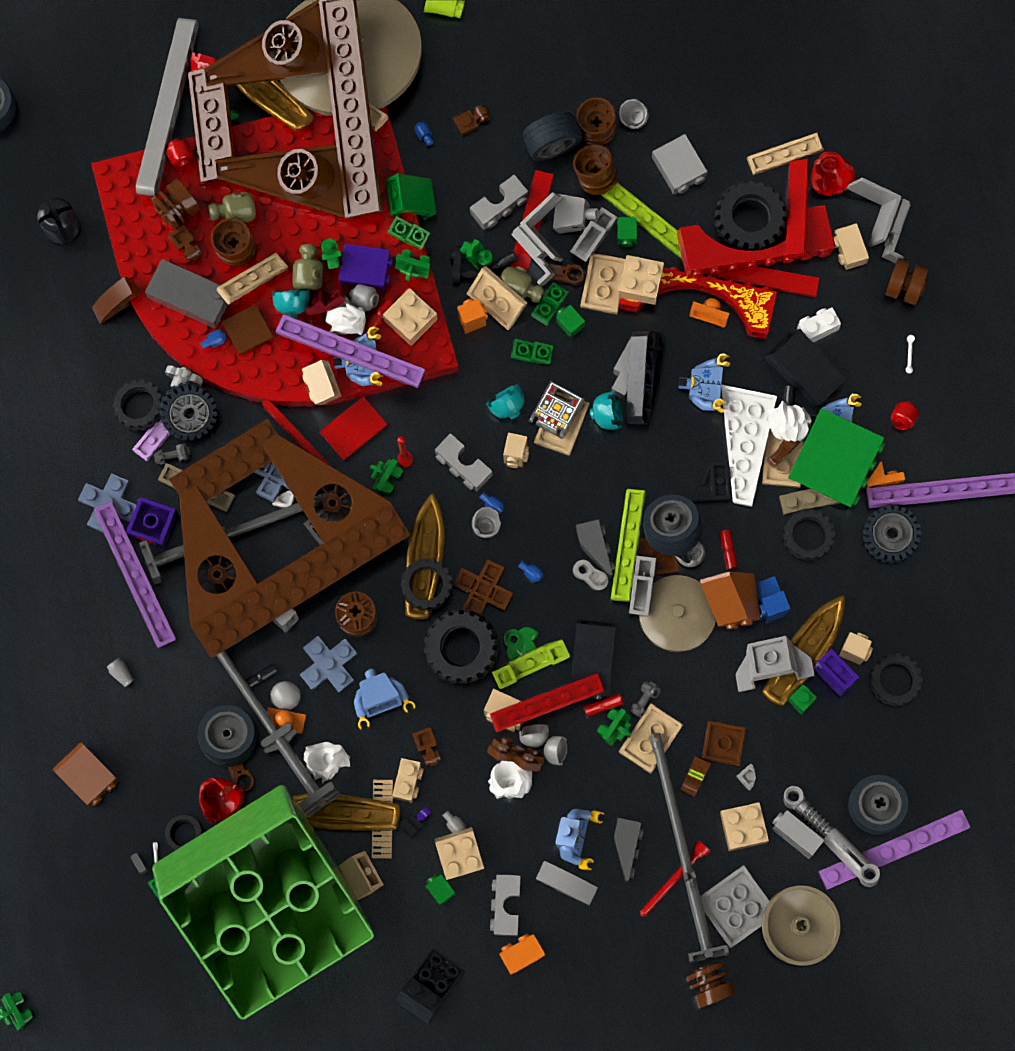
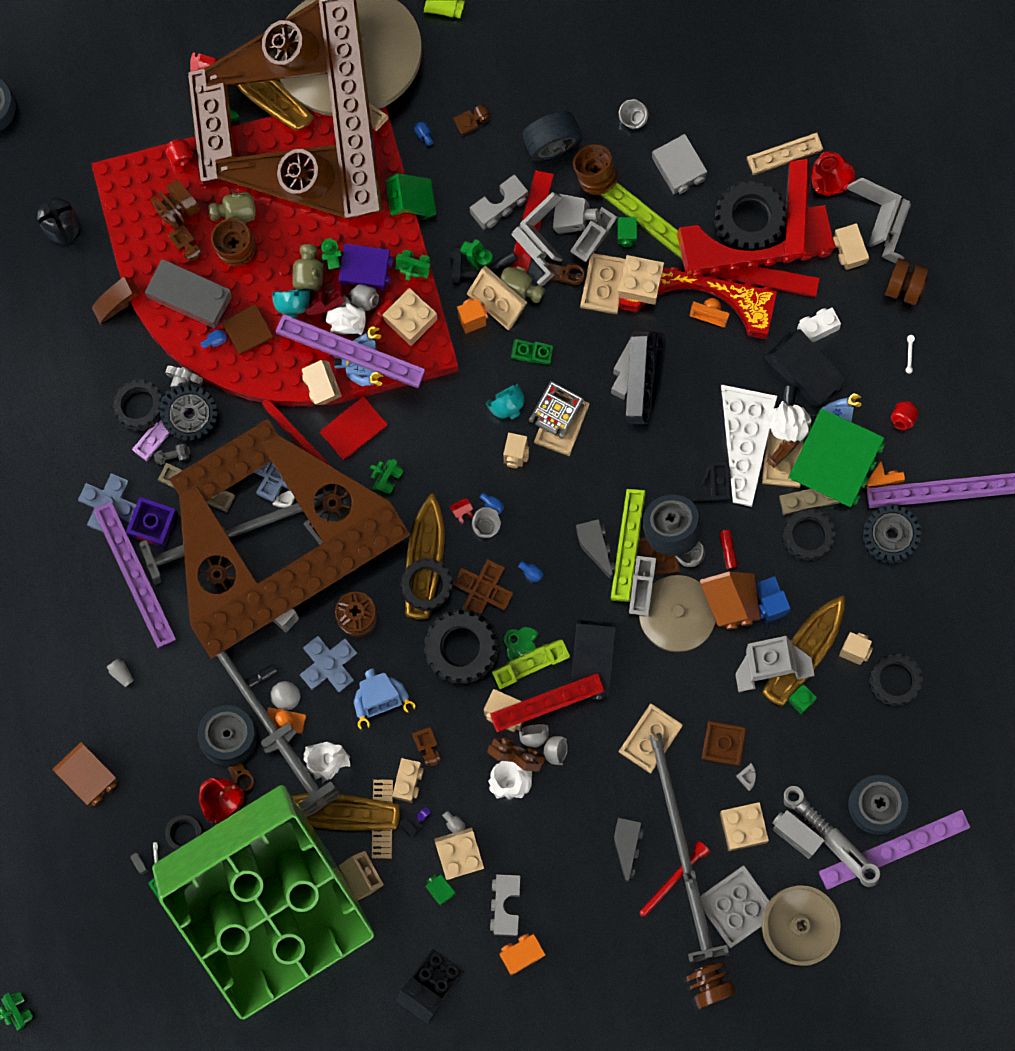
(167, 107): light grey beam -> none
(252, 278): tan tile -> none
(404, 458): red piece -> none
(408, 233): green slope -> none
(461, 508): none -> red tile
(474, 475): light grey arch -> none
(549, 304): green slope -> none
(566, 883): light grey slope -> none
(570, 320): green brick -> none
(572, 836): medium blue torso -> none
(594, 578): light grey piece -> none
(597, 111): reddish brown wheel -> none
(606, 704): red piece -> none
(607, 411): teal cylinder -> none
(618, 728): green hips -> none
(649, 690): dark grey bar -> none
(695, 776): reddish brown leg -> none
(706, 384): medium blue torso -> none
(835, 672): dark purple panel -> none

